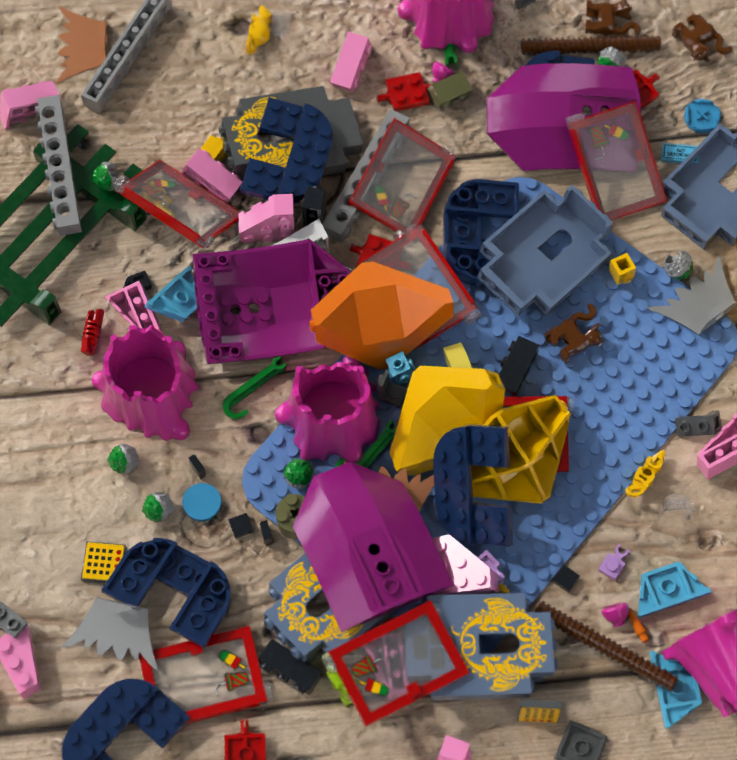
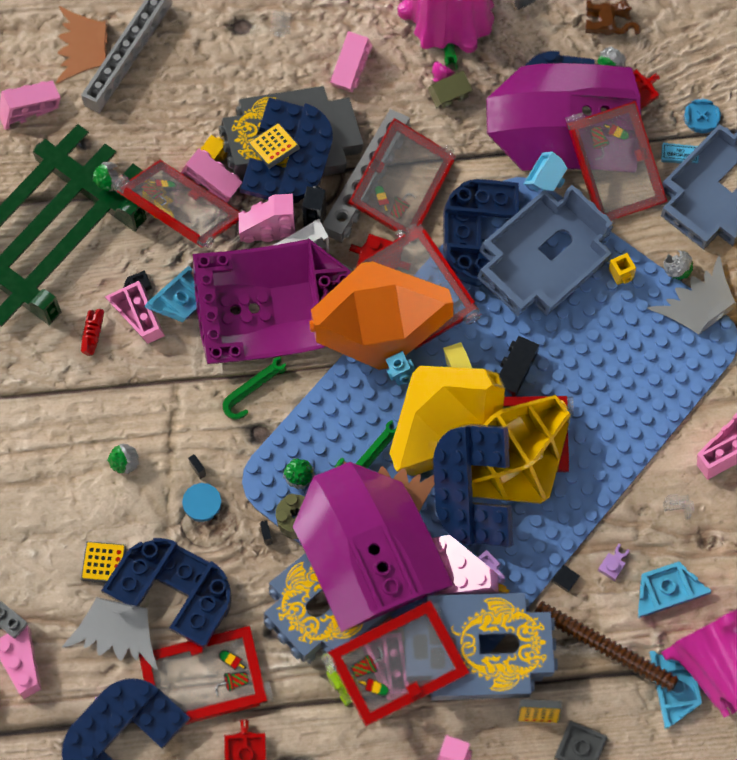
(71, 222): light grey brick -> none
(147, 383): dark pink piece -> none
(158, 507): piece -> none
(240, 525): black tile -> none
(258, 30): yellow animal -> none
(274, 145): none -> tile
(289, 669): black brick -> none
(331, 411): dark pink piece -> none
(390, 392): dark grey bracket -> none
(405, 92): red plate -> none
(547, 173): none -> medium azure brick
(573, 337): reddish brown animal -> none
(598, 44): reddish brown piece -> none
(616, 613): dark pink brick -> none
(638, 627): orange animal -> none
(645, 475): yellow animal -> none
(699, 425): dark grey bracket -> none
(701, 34): reddish brown animal -> none

